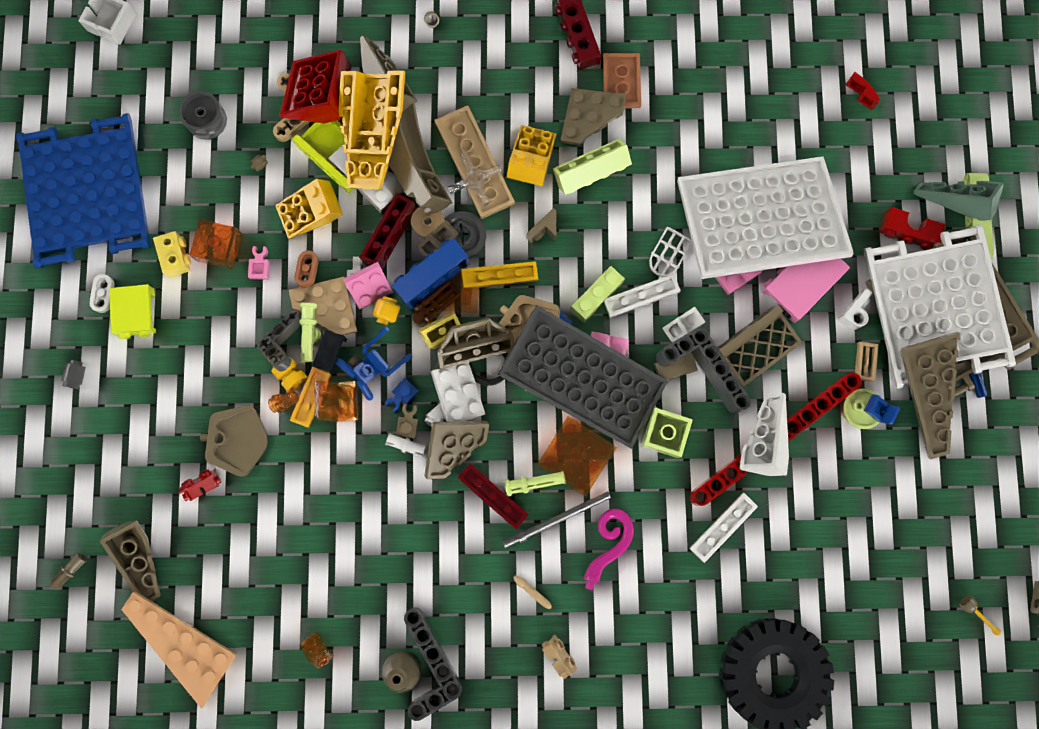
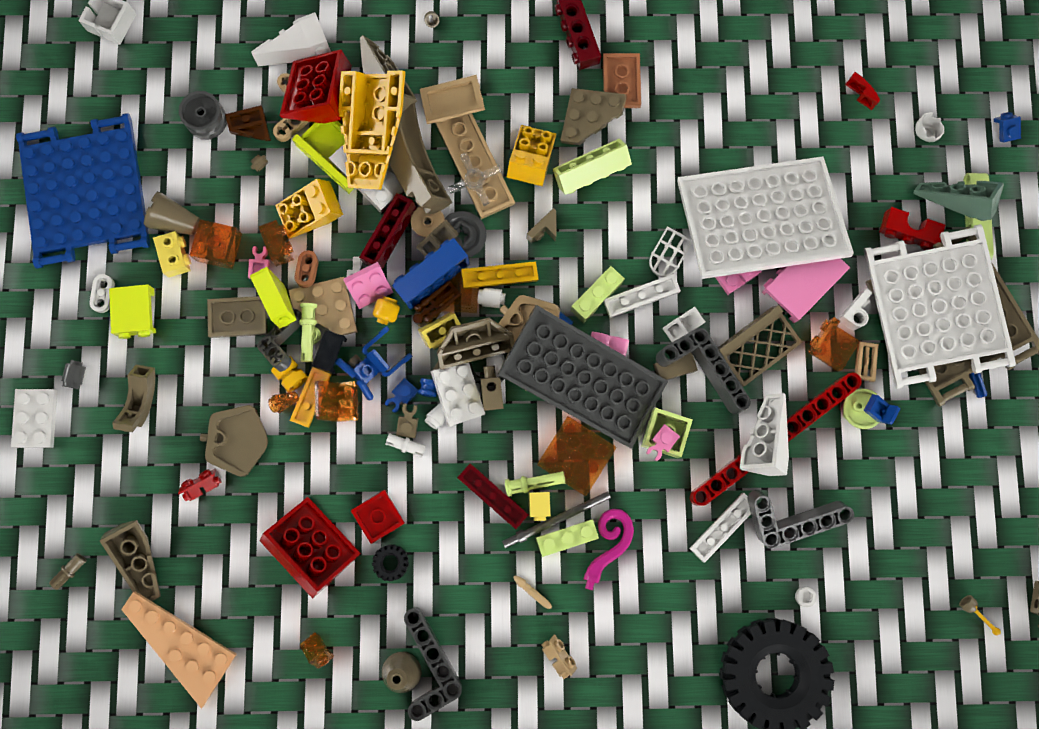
(34, 418): none -> white plate
(139, 399): none -> dark tan arch
(170, 216): none -> dark tan cone
(236, 317): none -> dark tan plate
(249, 123): none -> reddish brown wing
(274, 297): none -> neon yellow slope
(276, 243): none -> clear orange brick
(296, 43): none -> white wedge
(309, 547): none -> red slope
(377, 516): none -> red plate
(380, 570): none -> black tyre
(427, 388): none -> blue wheel
(452, 99): none -> tan piece
(452, 445): dark tan plate -> none
(491, 297): none -> white brick
(491, 398): none -> dark tan torso
(539, 505): none -> light yellow brick
(567, 538): none -> yellowish green arch
(664, 440): none -> bright pink plate
(795, 523): none -> dark grey beam
(805, 596): none -> white tile
(833, 345): none -> clear orange bracket
(929, 128): none -> white hair
(932, 386): dark tan wing -> none
(1009, 126): none -> blue bracket

